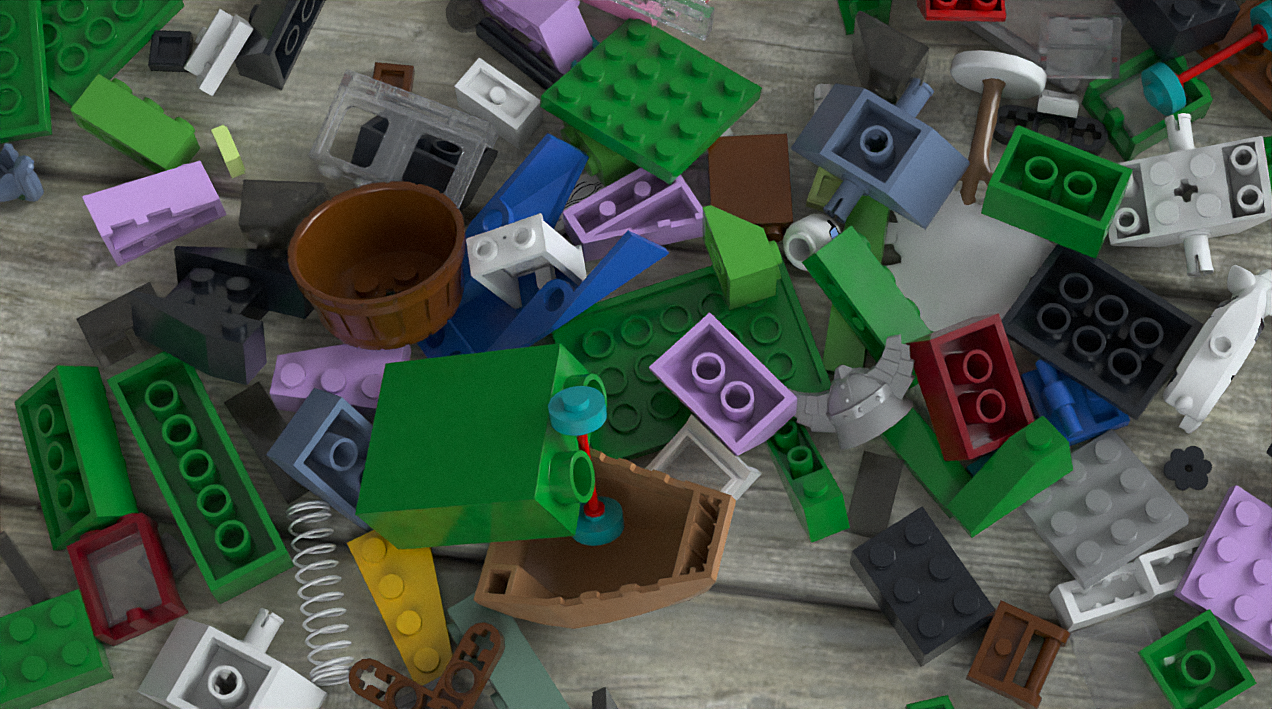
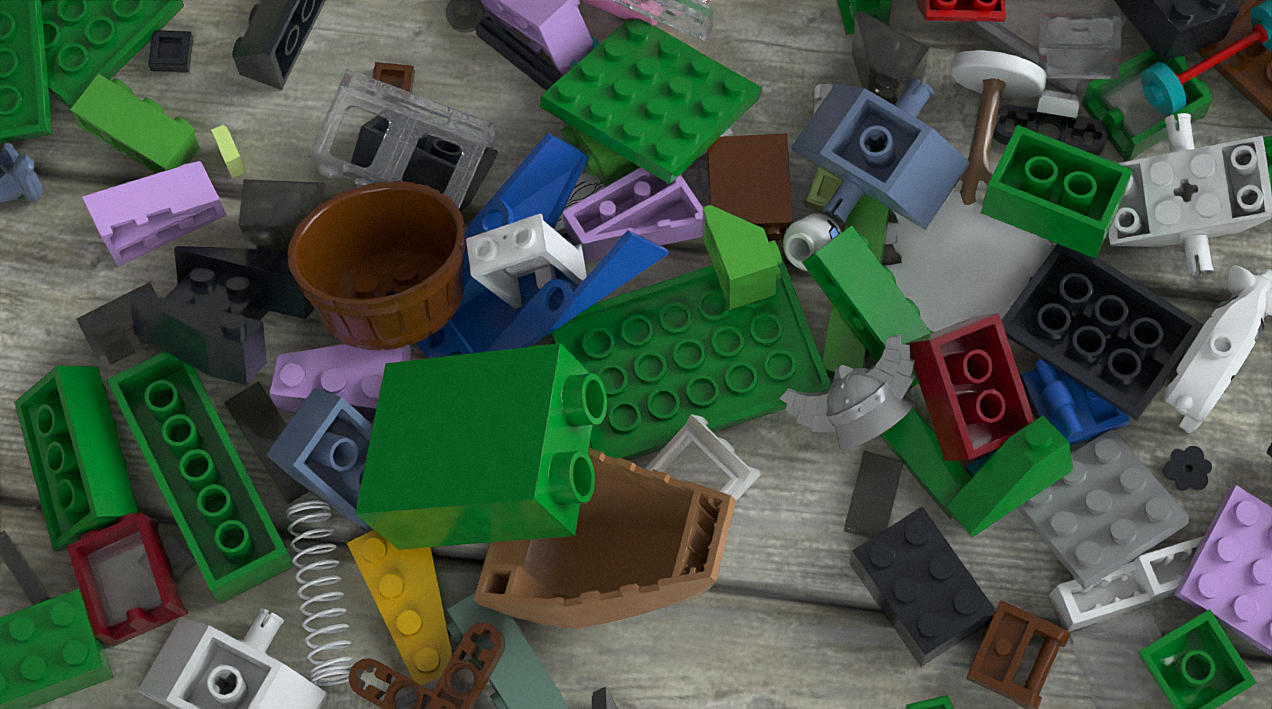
(217, 49): white slope -> none
(501, 101): white panel -> none
(577, 413): teal axle -> none
(725, 386): lavender slope -> none
(807, 481): green slope -> none

